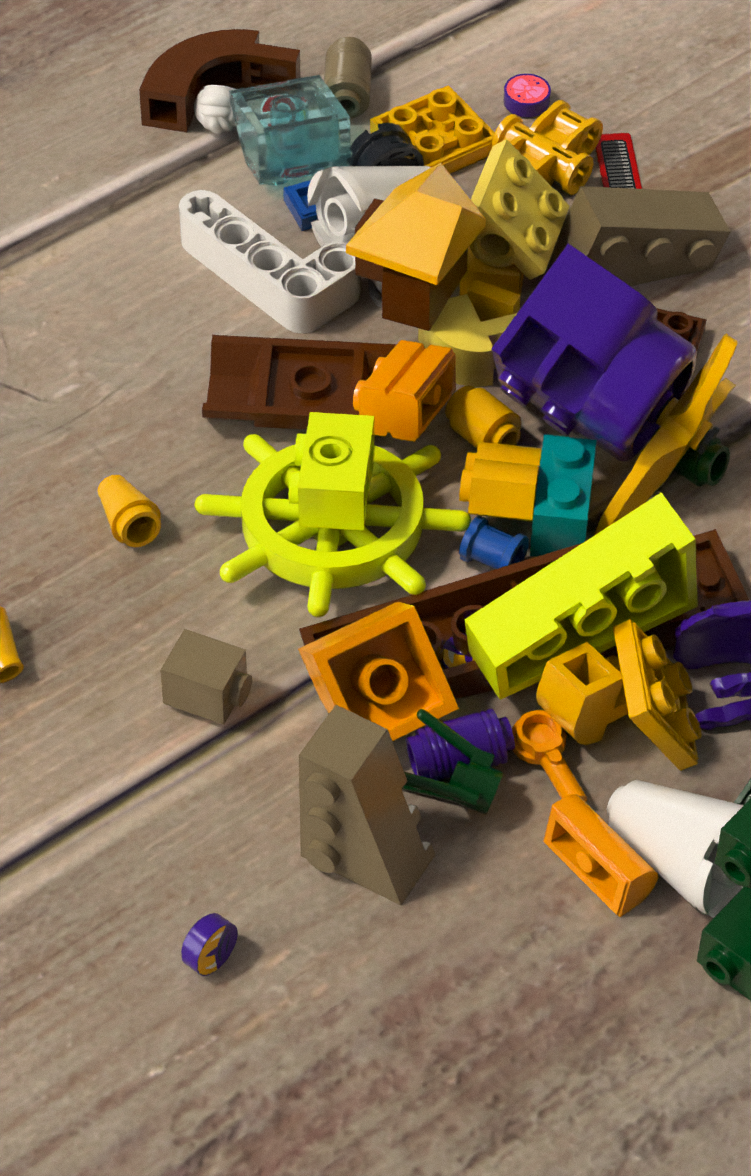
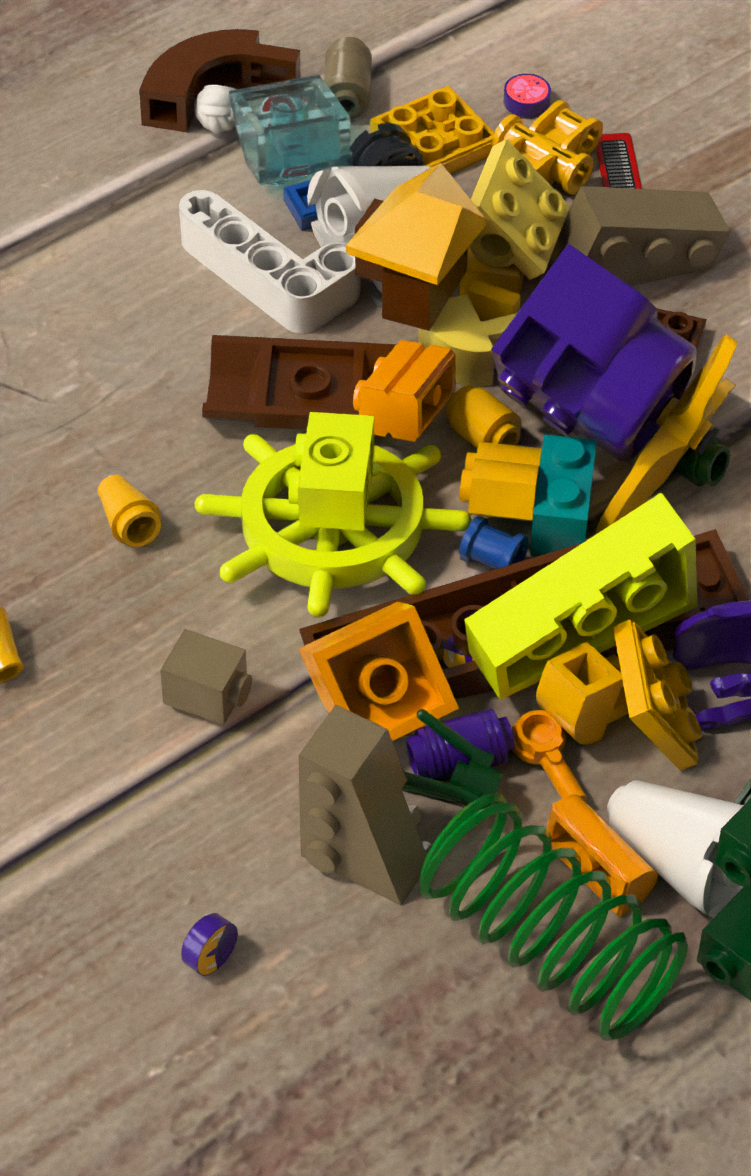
(648, 996): none -> green piece

